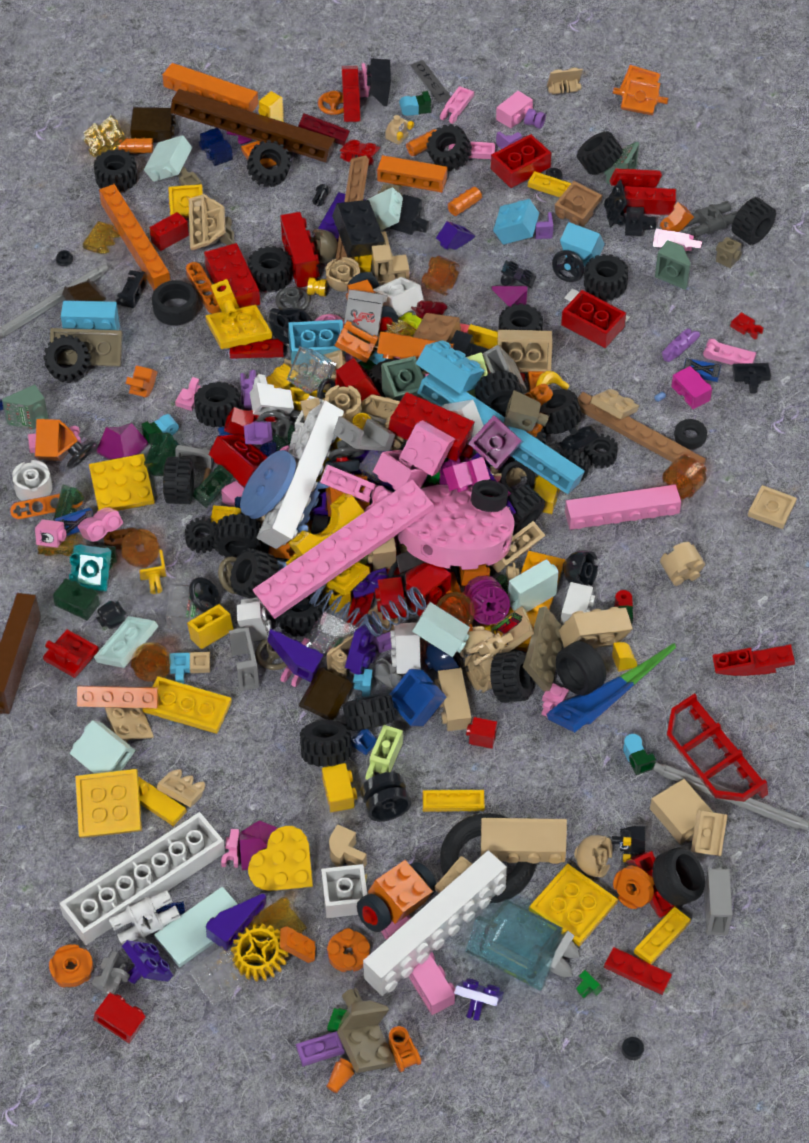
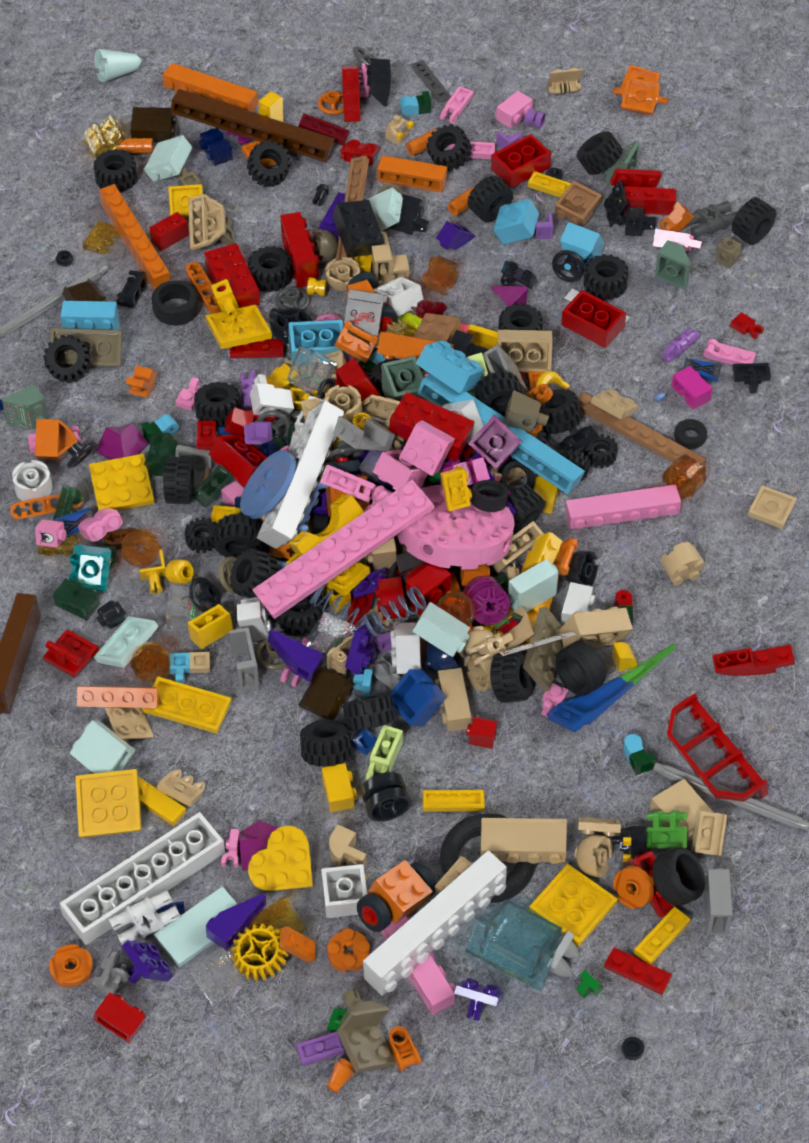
(115, 64): none -> light aqua cone
(179, 571): none -> yellow head
(206, 434): none -> red slope
(364, 58): none -> dark grey piece
(455, 488): none -> yellow bracket
(488, 198): none -> black tyre
(537, 643): none -> white sticker
(544, 548): none -> yellow brick
(565, 555): none -> orange plate
(590, 825): none -> tan plate
(666, 836): none -> bright green plate

